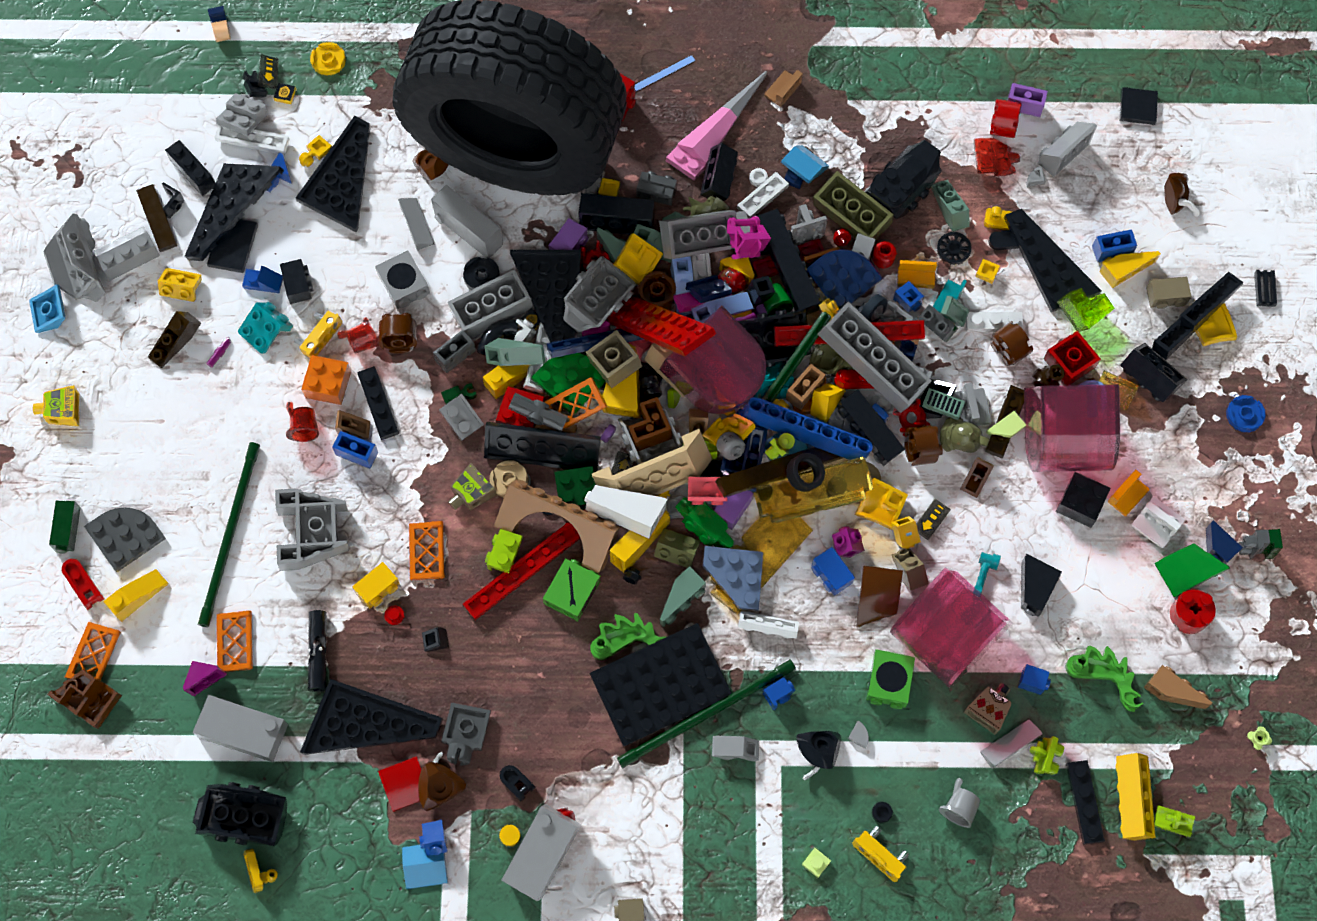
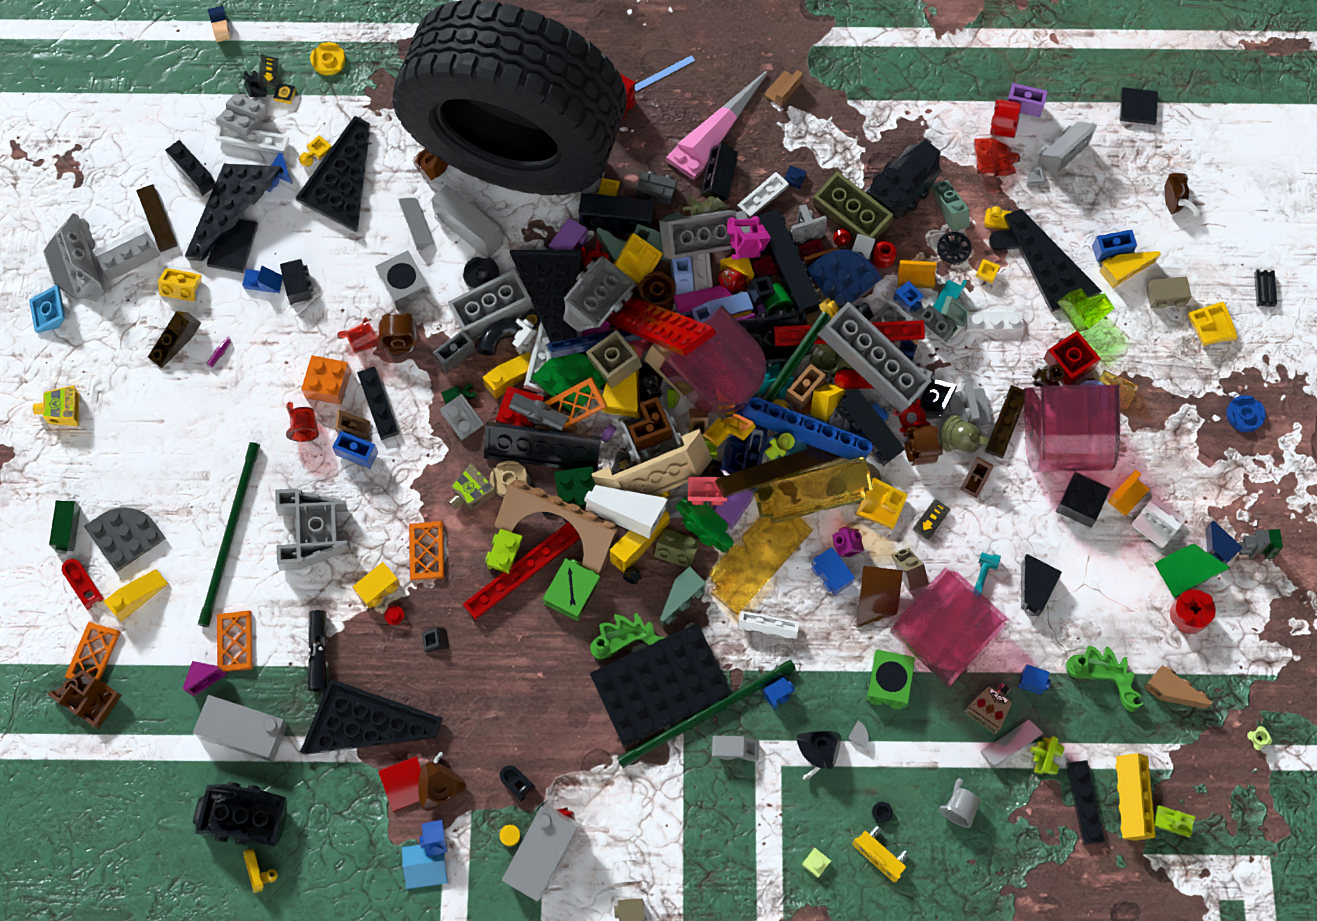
(174, 203): black bracket -> none
(263, 326): teal bracket -> none
(320, 334): yellow piece -> none
(465, 732): dark grey plate -> none
(512, 352): sand green slope -> none
(708, 289): dark blue plate -> none
(730, 446): light grey head -> none
(736, 574): sand blue plate -> none
(758, 177): white tile -> none
(804, 163): dark azure slope -> none
(817, 467): black tyre -> none
(874, 308): black wheel -> none
(906, 532): yellow brick -> none
(943, 404): sand green tile -> none
(1007, 426): yellowish green tile -> none
(1011, 343): reddish brown brick -> none
(1153, 372): black slope -> none
(1196, 315): black slope -> none

